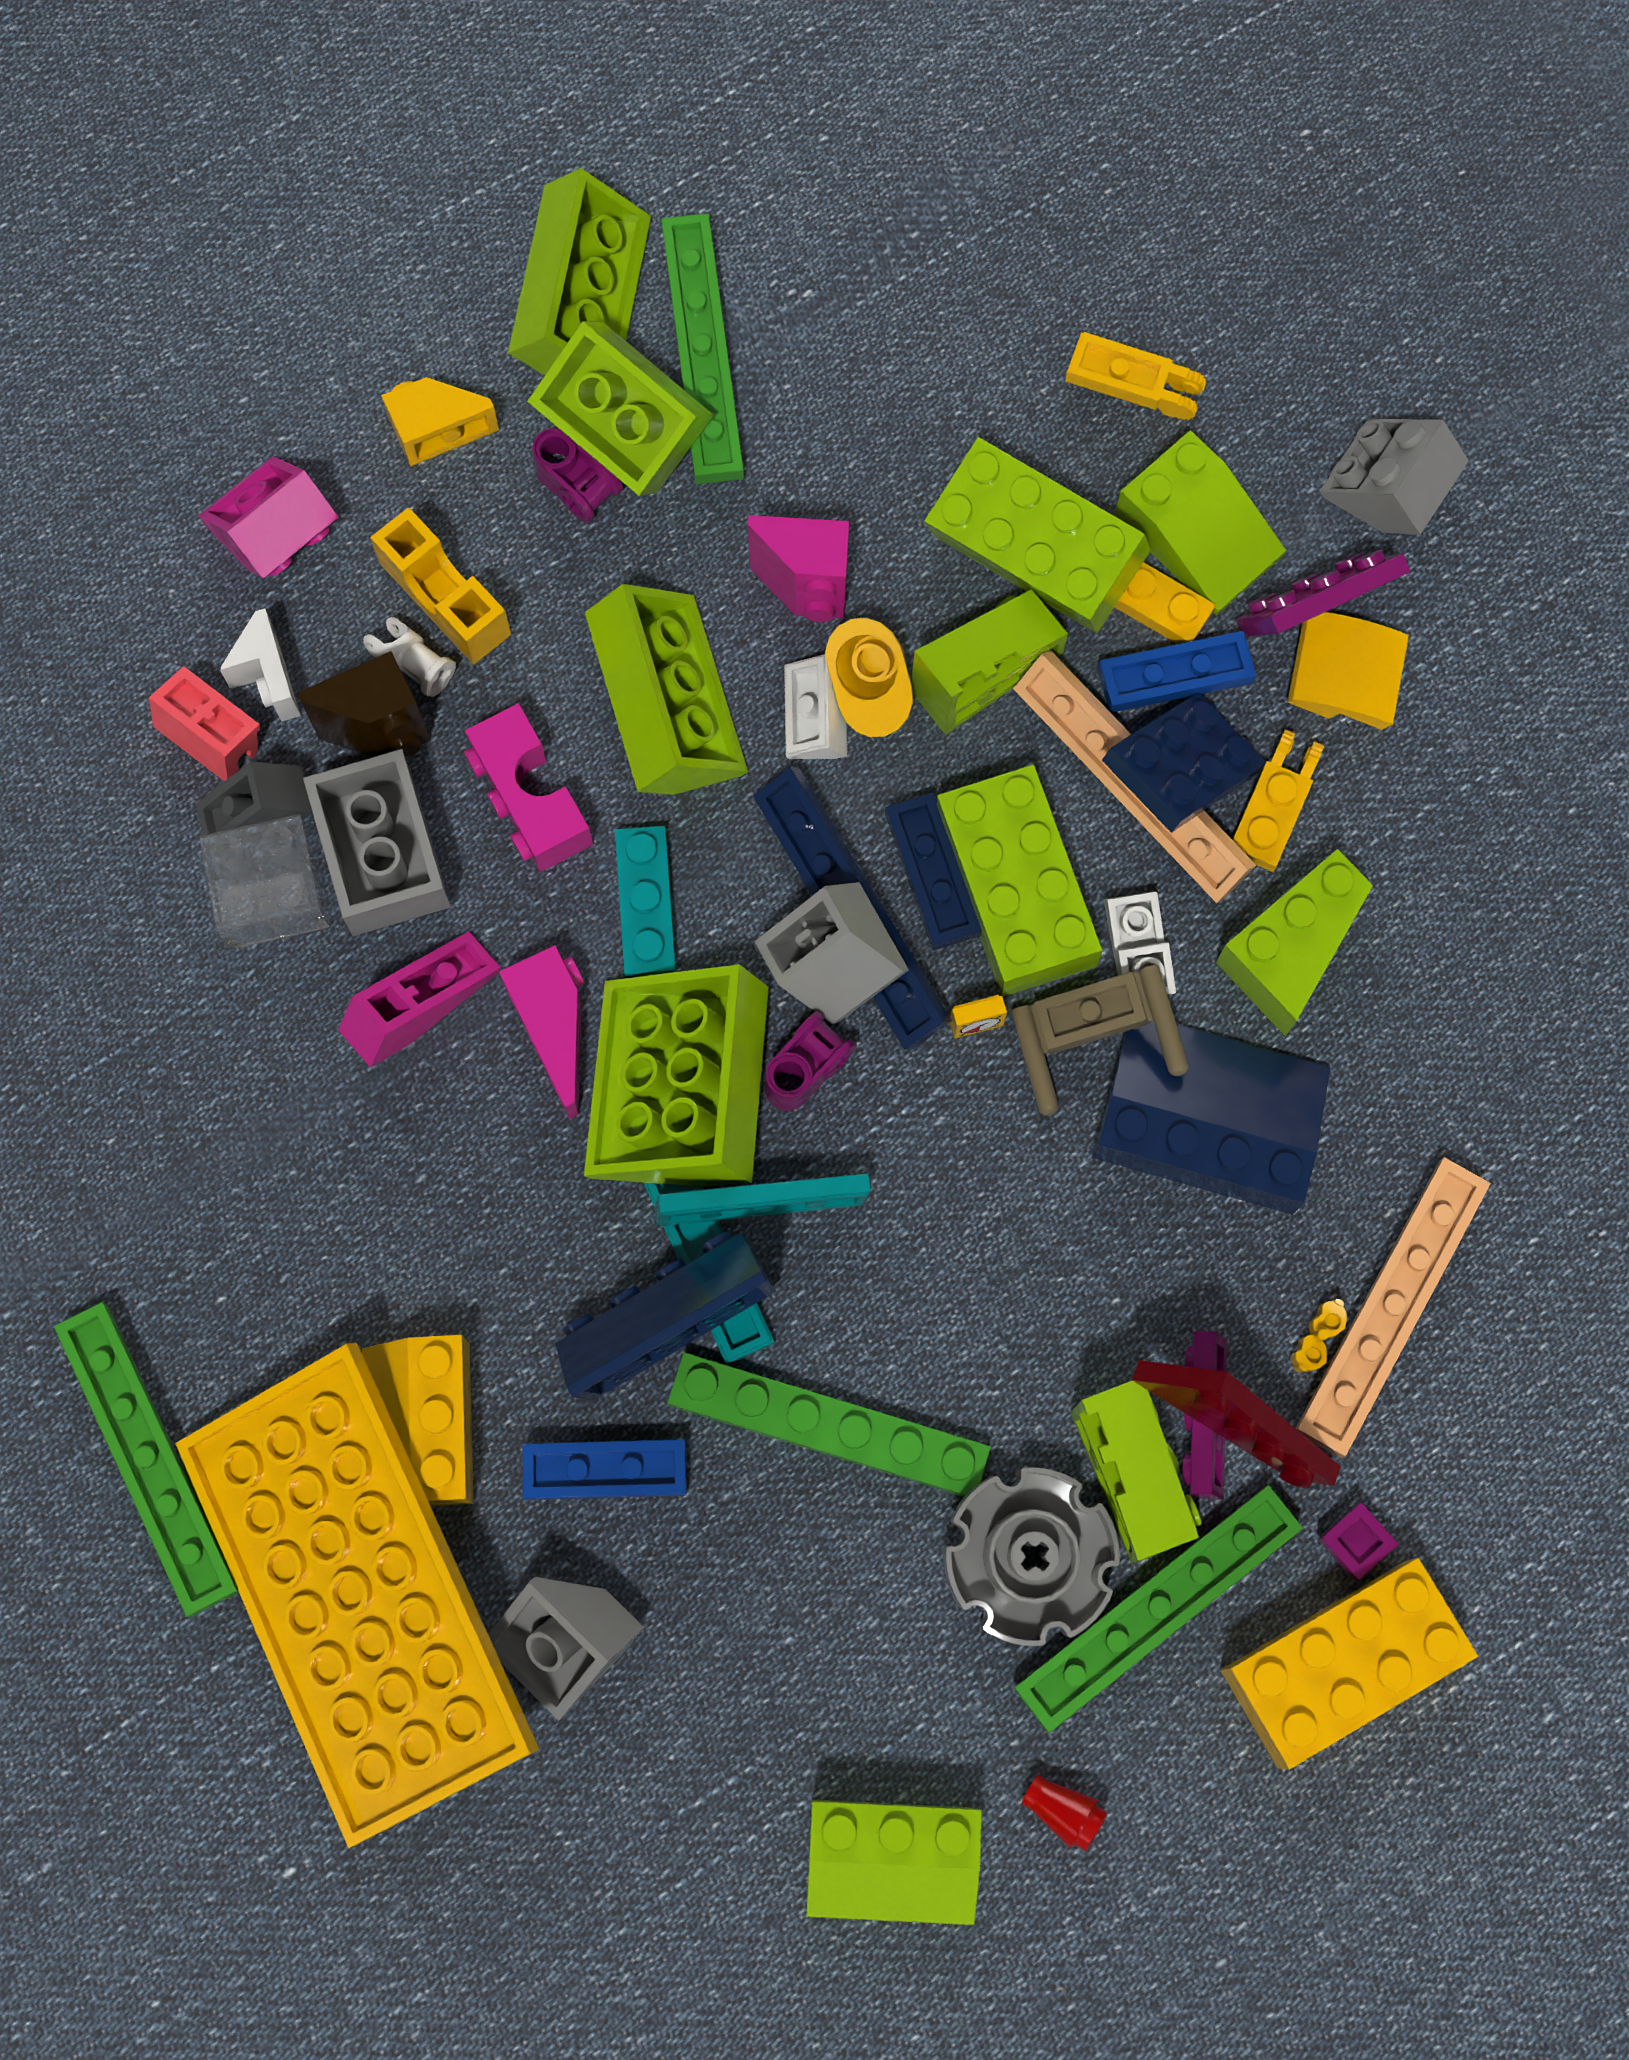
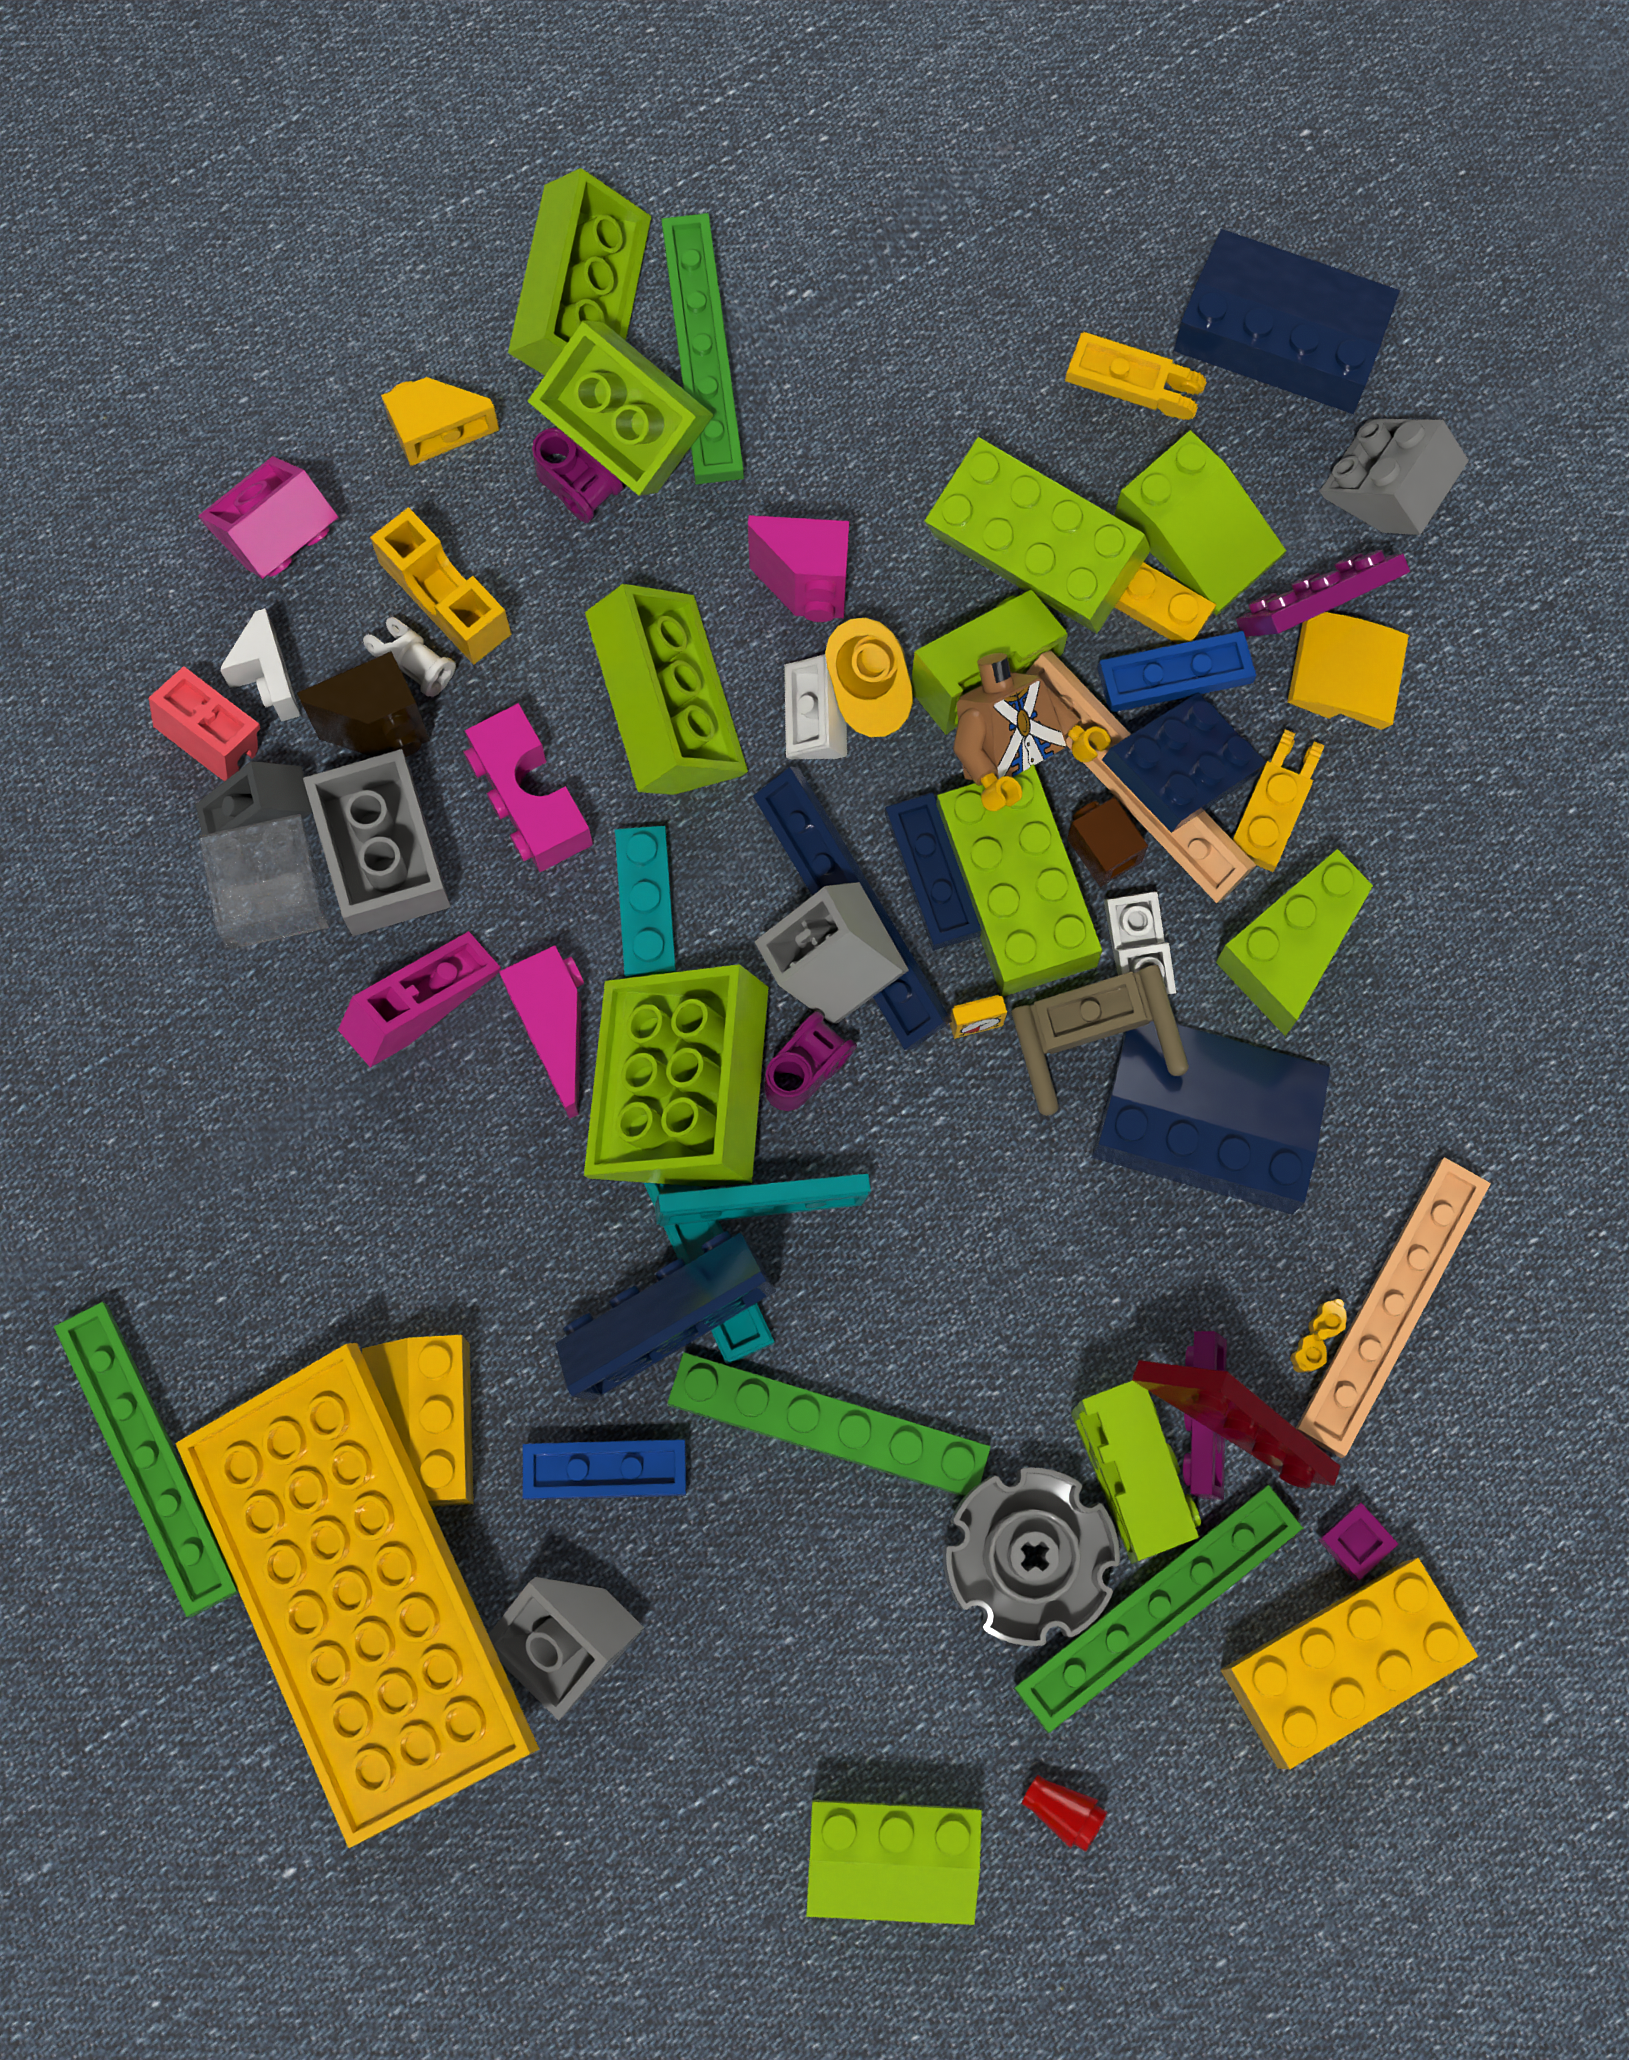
(1013, 725): none -> torso
(1106, 840): none -> reddish brown brick
(1286, 321): none -> dark blue slope

